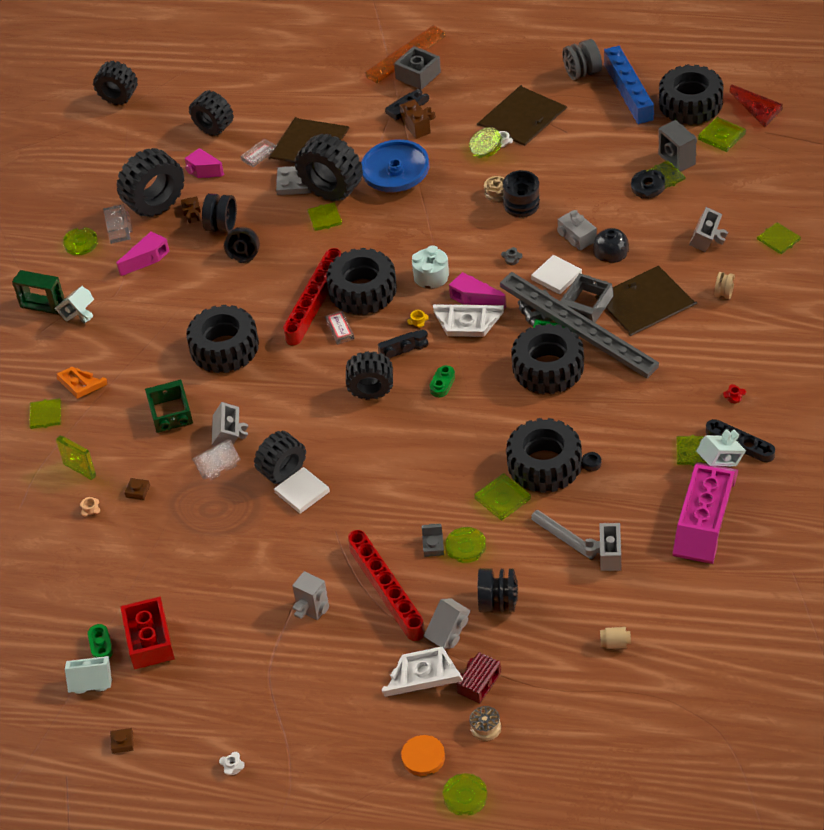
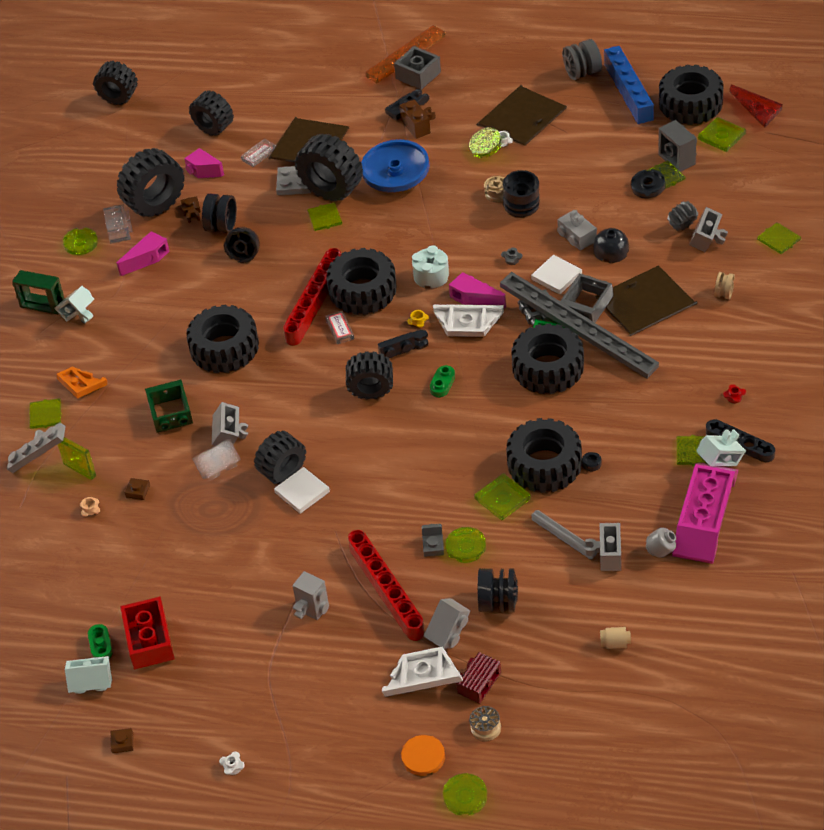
(40, 444): none -> light grey plate
(661, 542): none -> light grey head
(682, 215): none -> dark grey gear

